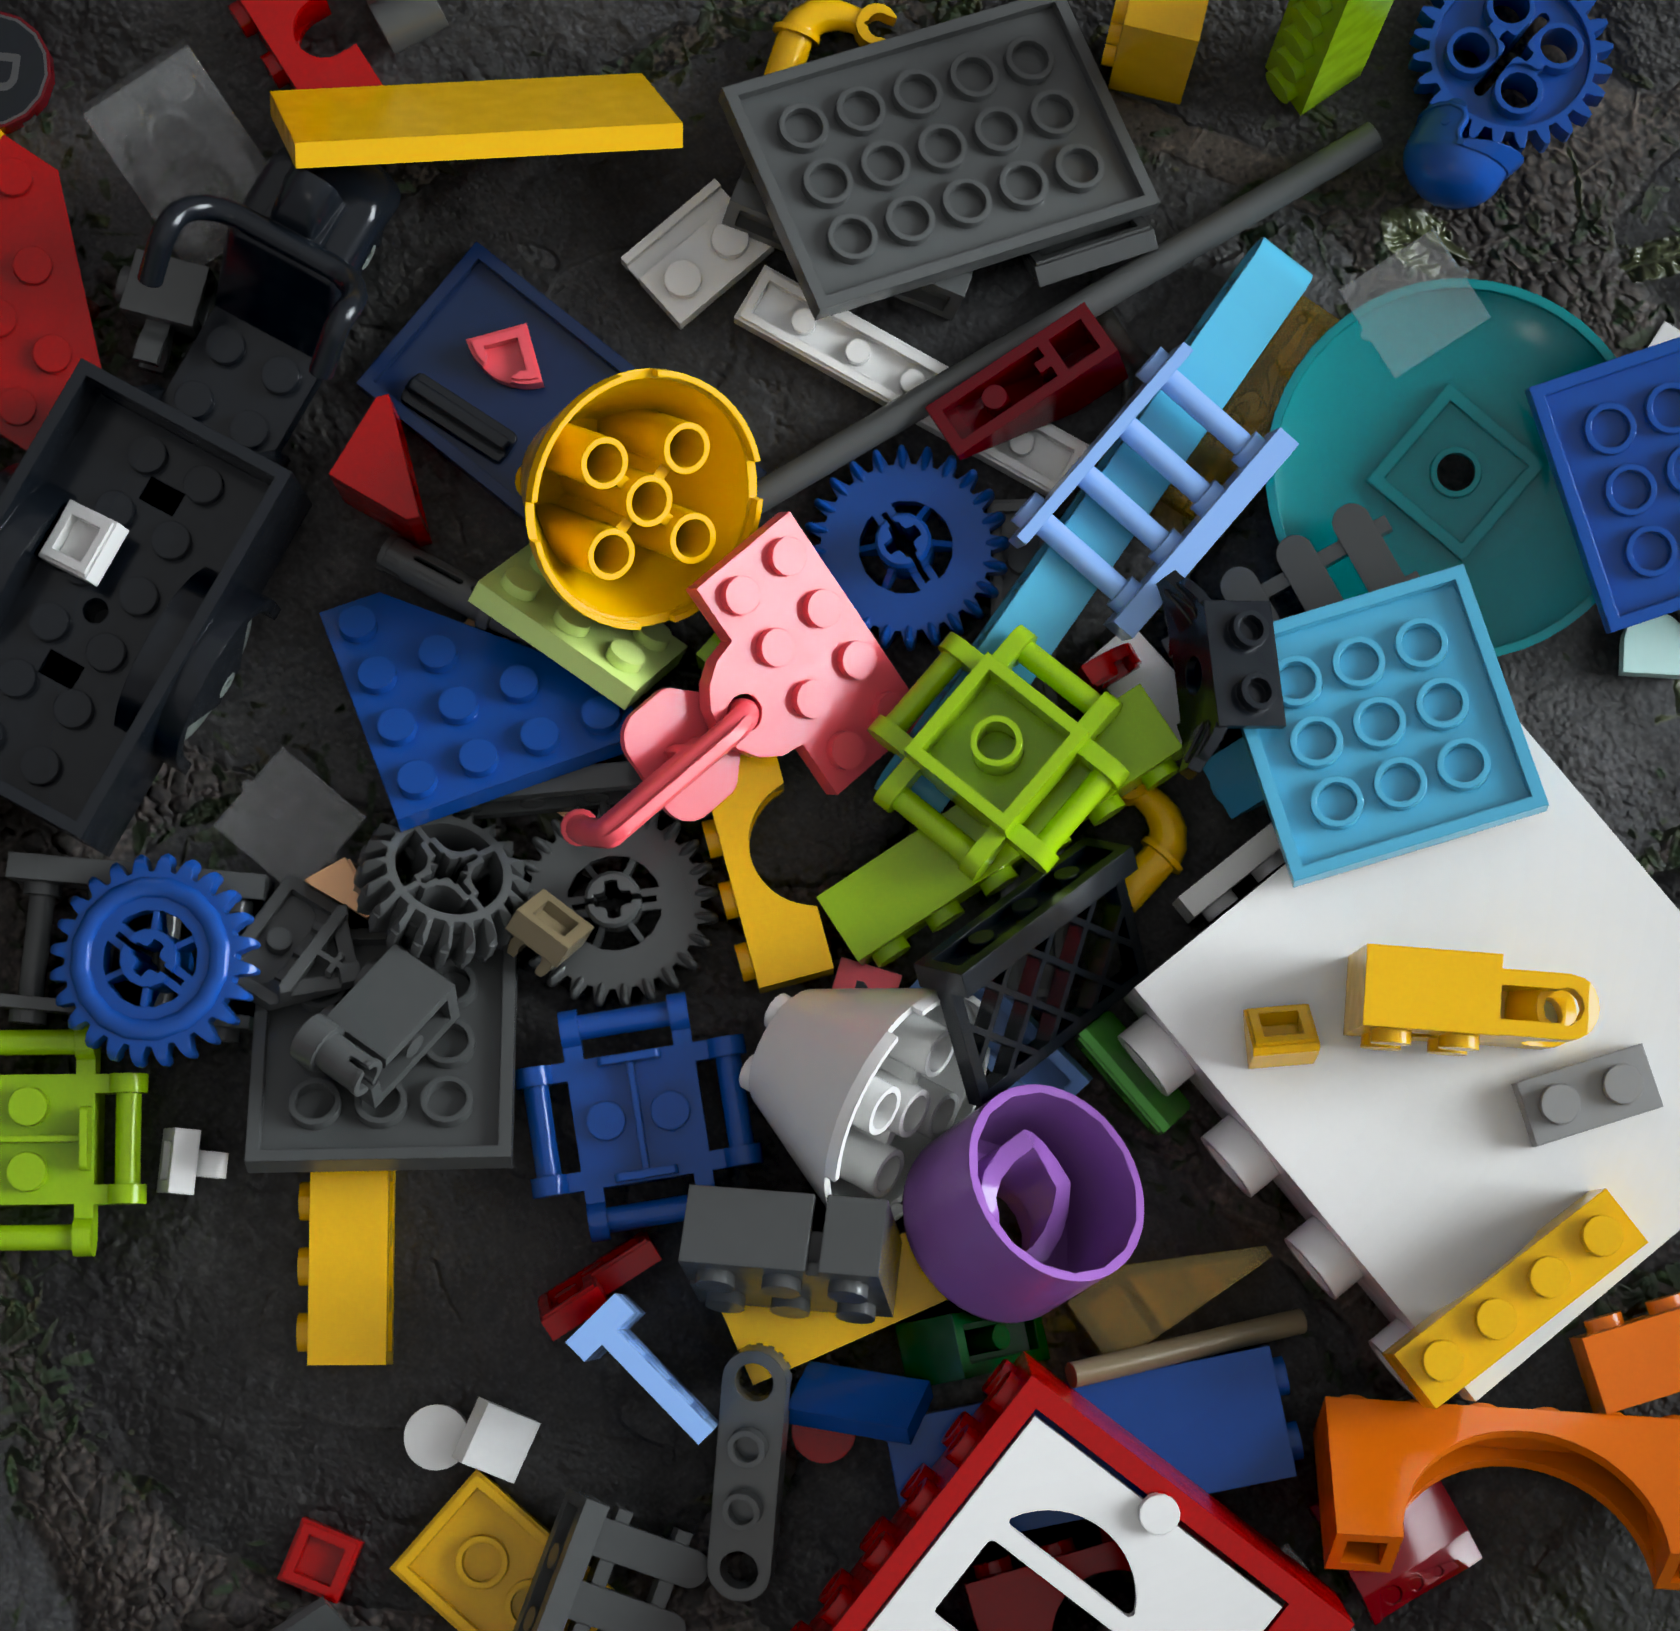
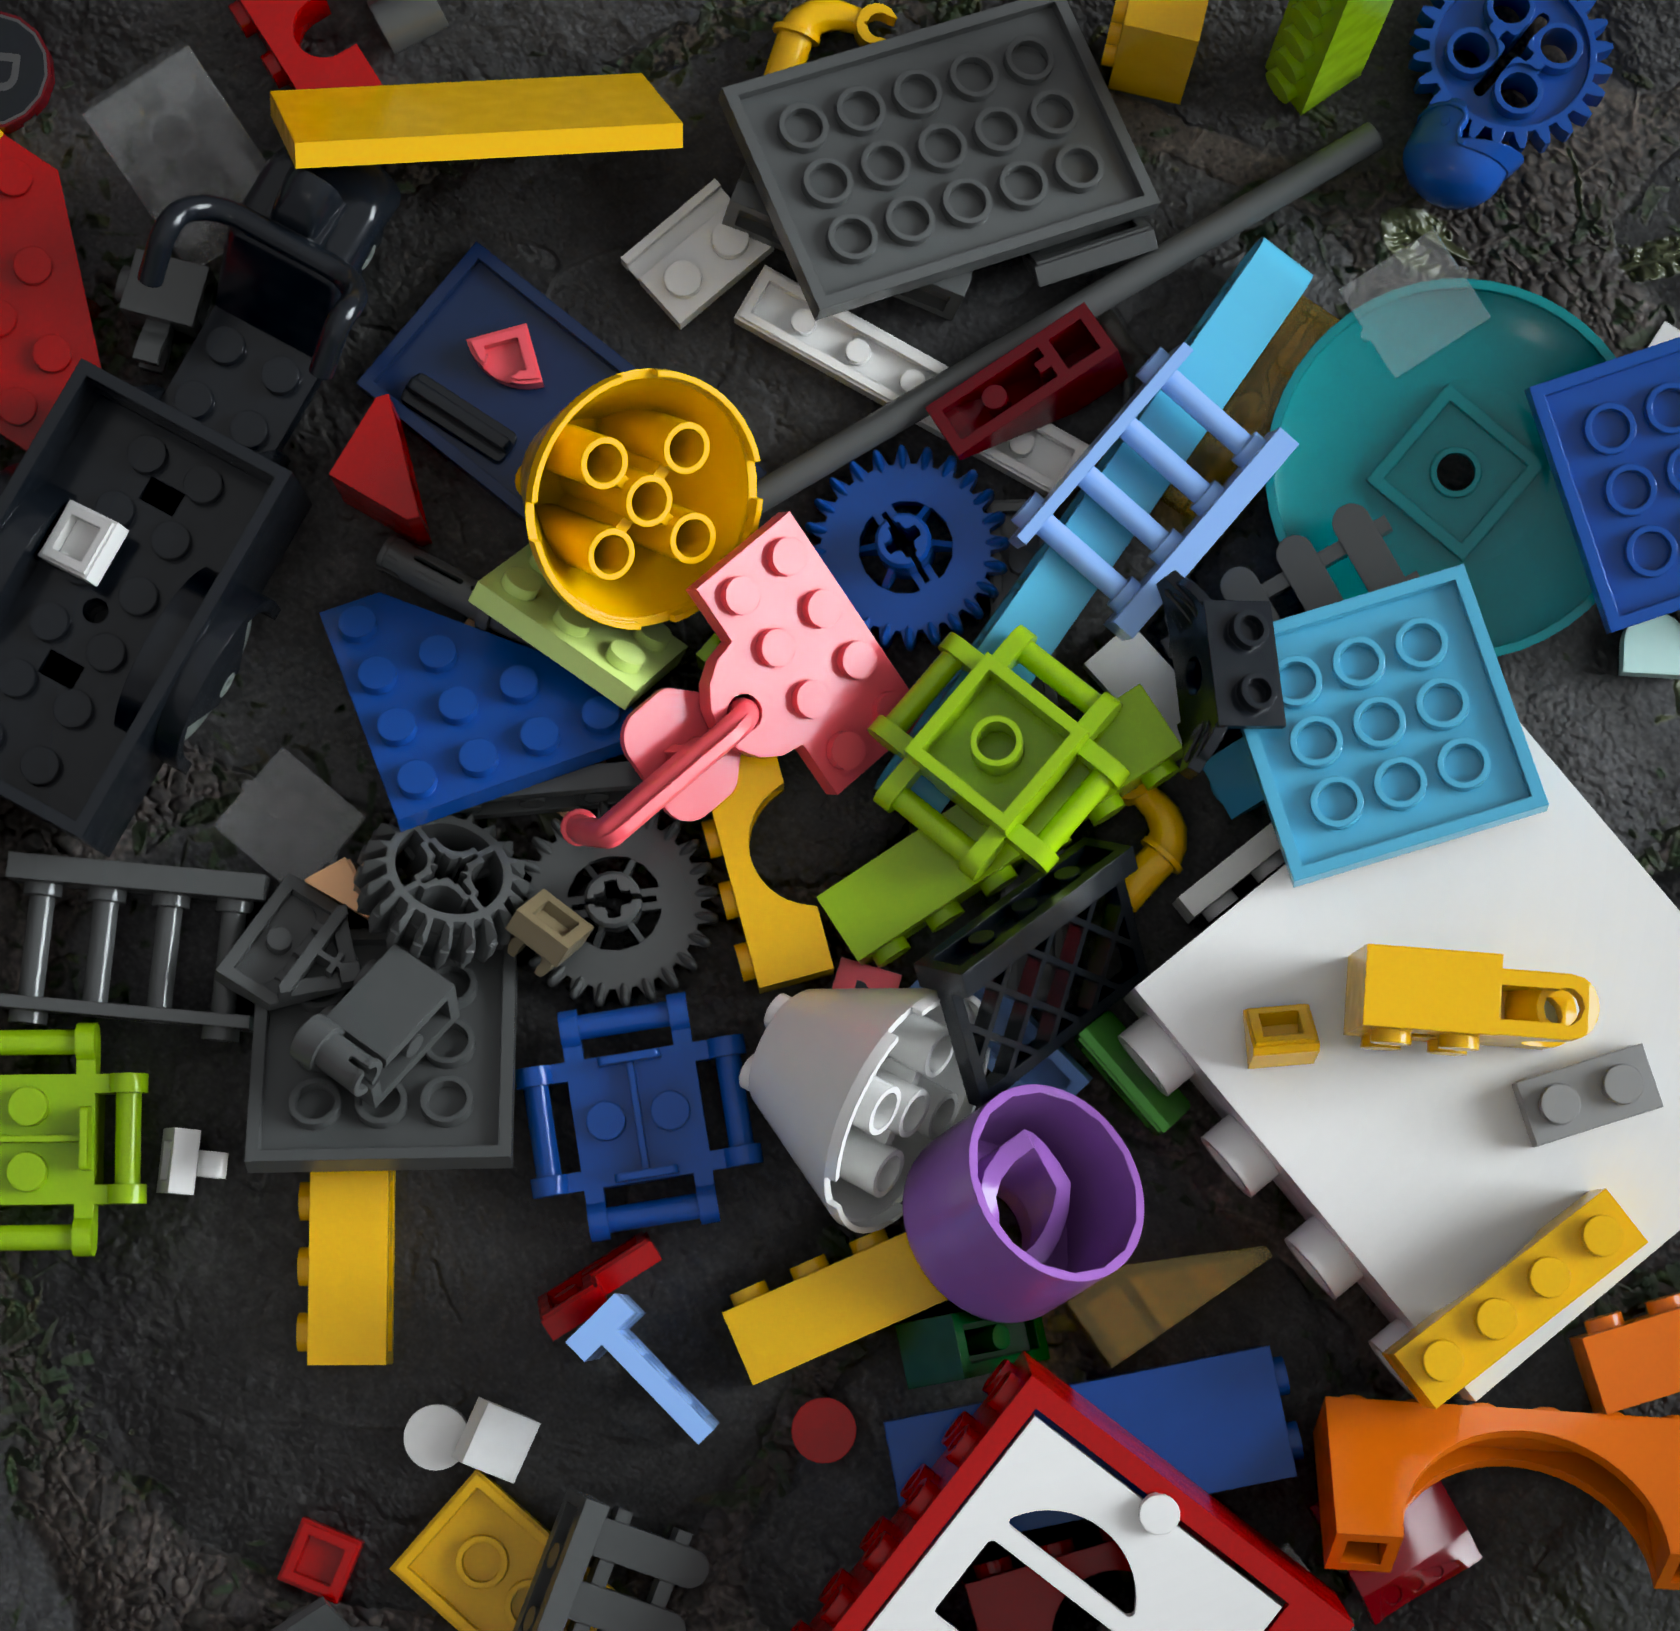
(200, 996): blue gear -> none
(749, 1472): dark grey plate -> none
(763, 1253): dark grey piece -> none
(860, 1402): blue tile -> none
(1109, 667): red tile -> none
(1185, 1348): dark tan bar -> none

